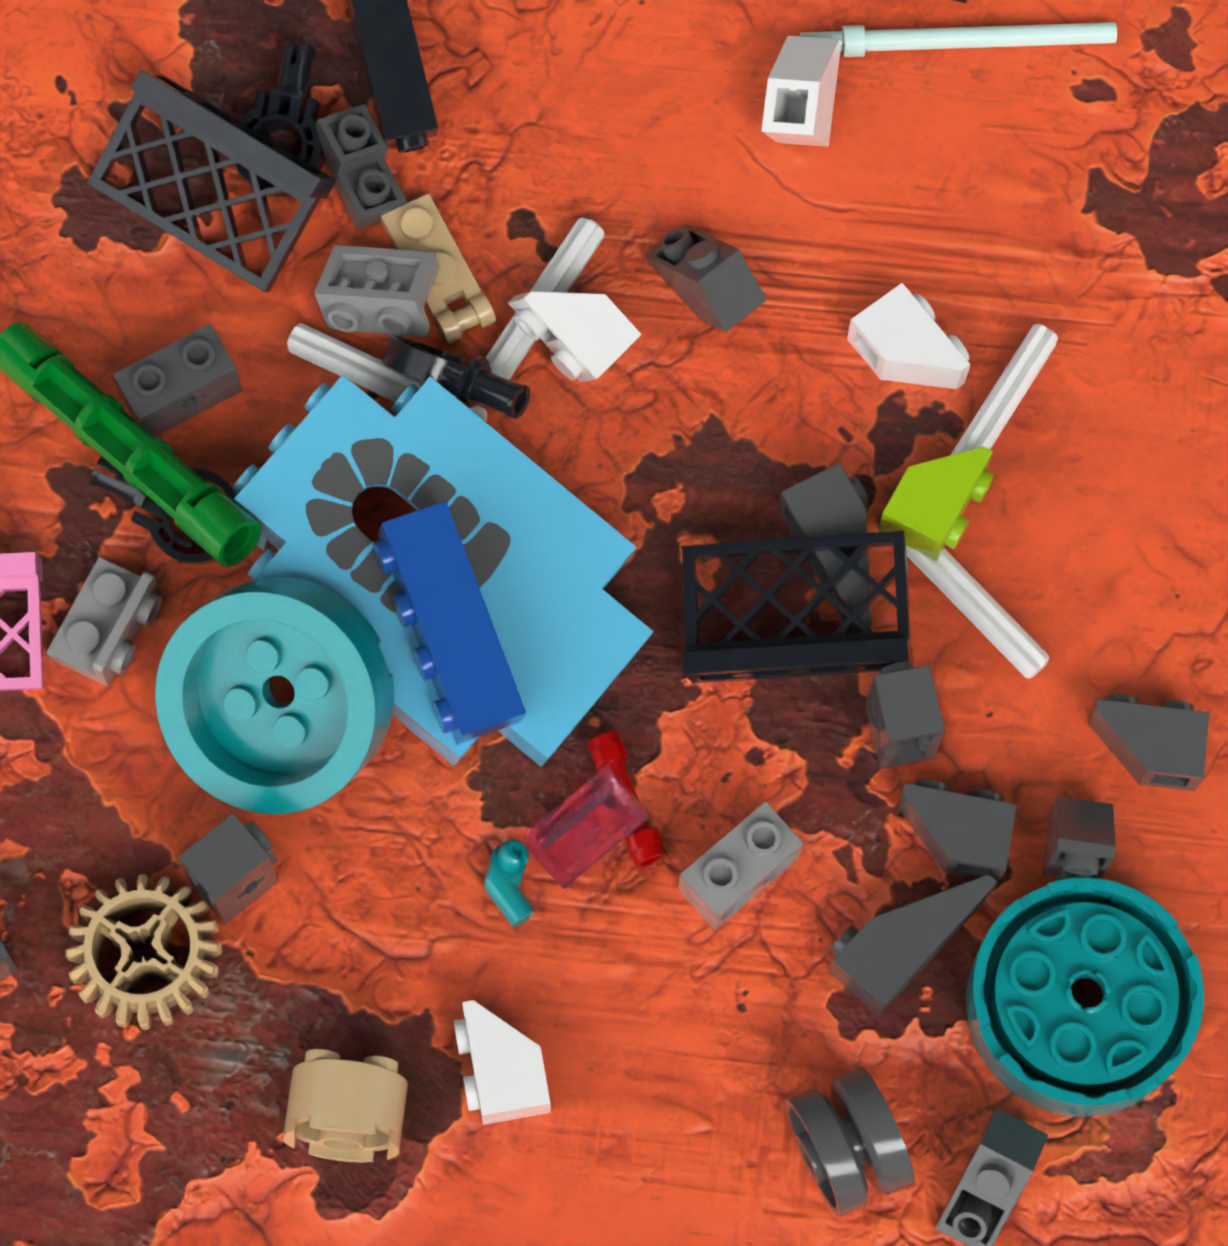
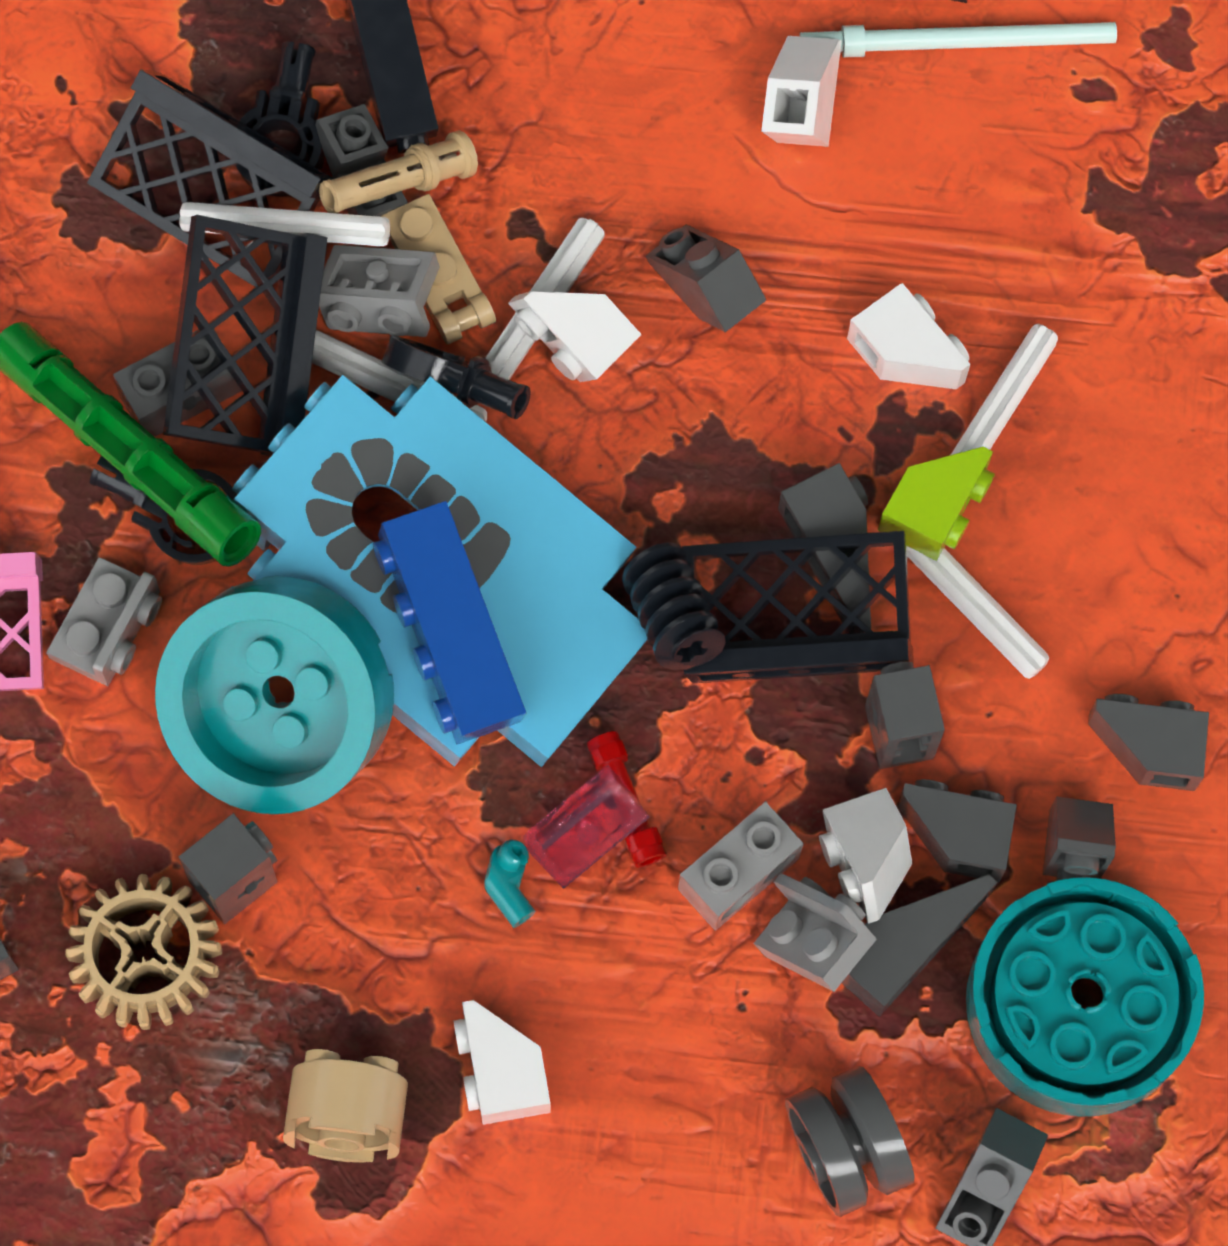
(291, 339): none -> black fence
(335, 226): none -> white axle
(418, 168): none -> tan pin
(672, 607): none -> black piece
(815, 933): none -> light grey bracket
(870, 848): none -> white slope

